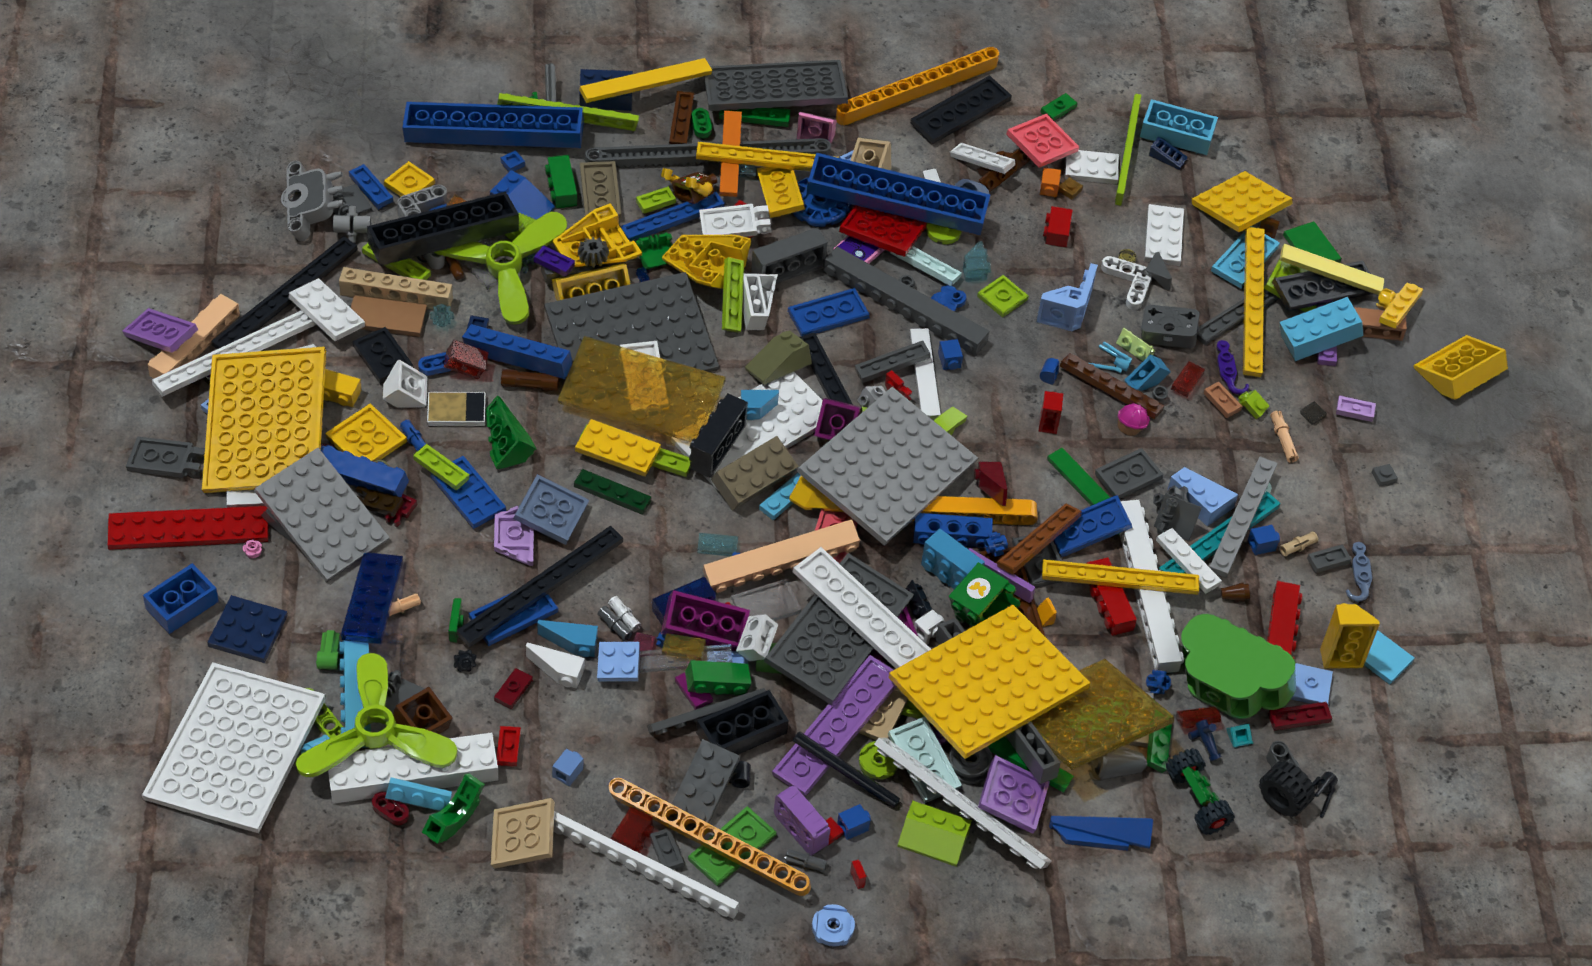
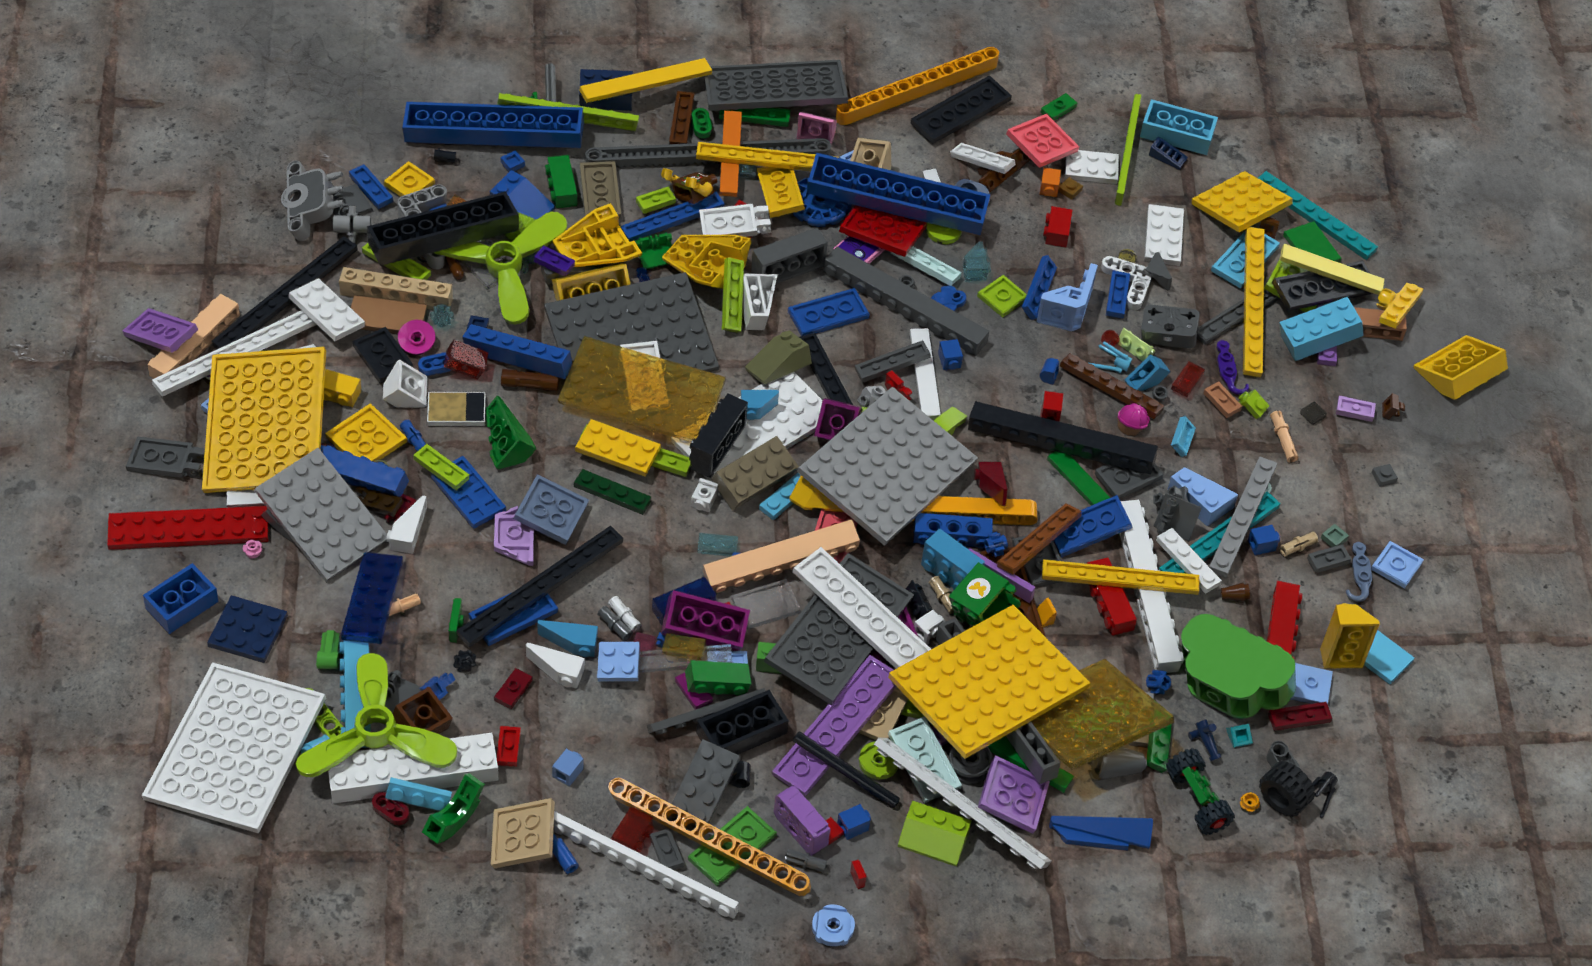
(407, 528): none -> white slope
(416, 329): none -> dark pink dish
(439, 685): none -> blue plate
(447, 156): none -> black pin
(564, 856): none -> blue cylinder
(593, 252): dark grey gear -> none
(704, 495): none -> white brick
(757, 637): white brick -> none
(942, 592): none -> tan pin
(1039, 285): none -> blue plate
(1063, 437): none -> black brick
(1110, 337): none -> clear red plate
(1117, 294): none -> blue plate
(1183, 436): none -> medium azure plate
(1188, 718): clear red plate -> none
(1253, 799): none -> light orange plate
(1323, 219): none -> teal plate
(1334, 536): none -> sand green plate
(1392, 407): none -> reddish brown tile
(1397, 564): none -> light blue plate

